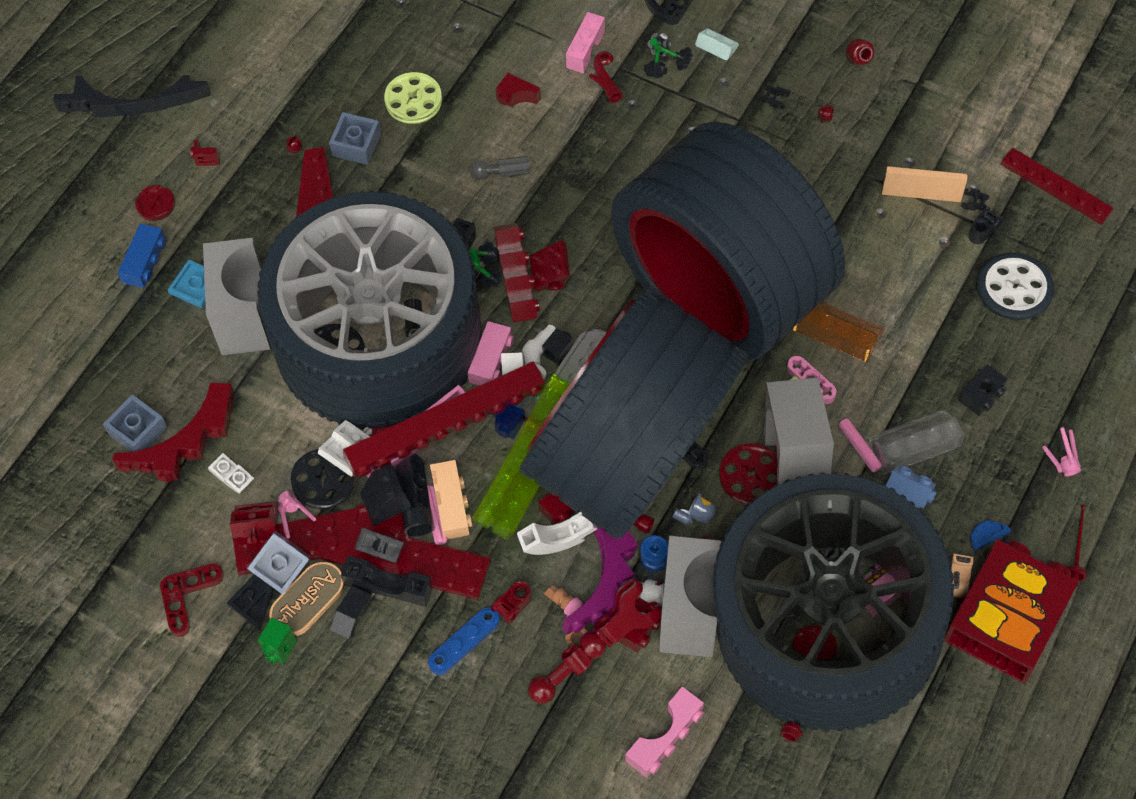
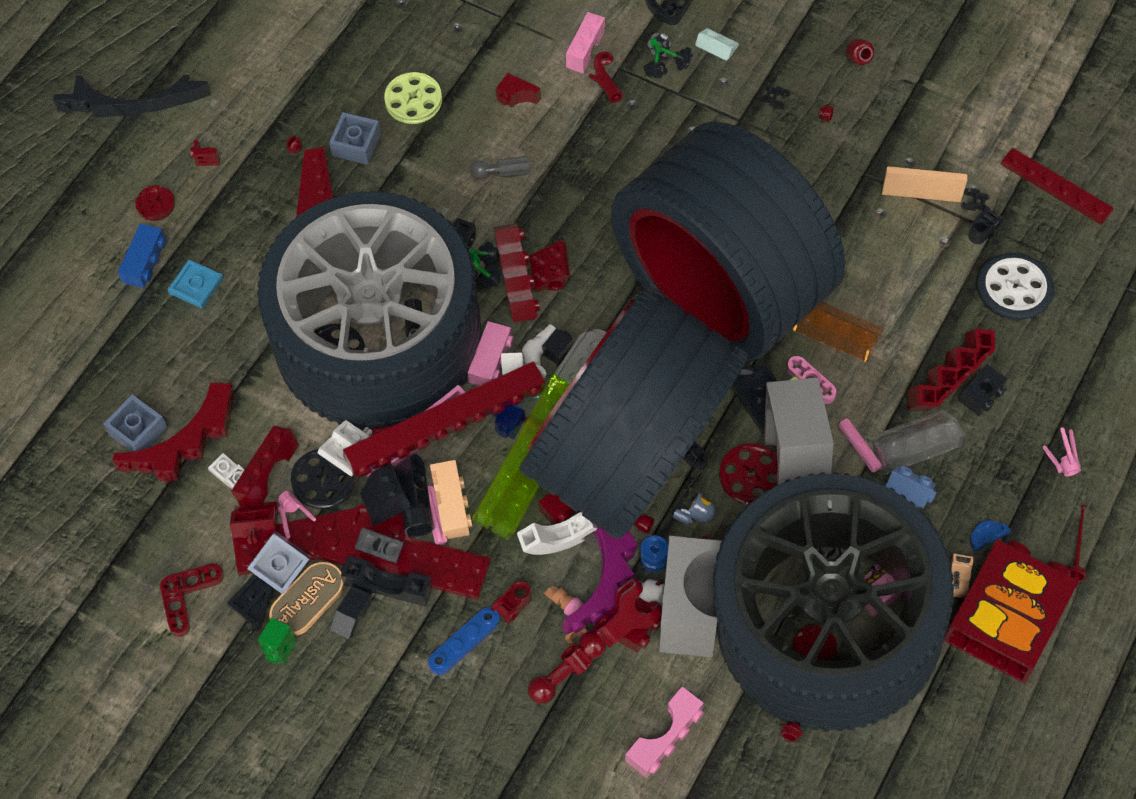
(232, 296): light grey piece -> none
(252, 485): none -> dark red arch
(751, 391): none -> black wing
(959, 365): none -> dark red brick

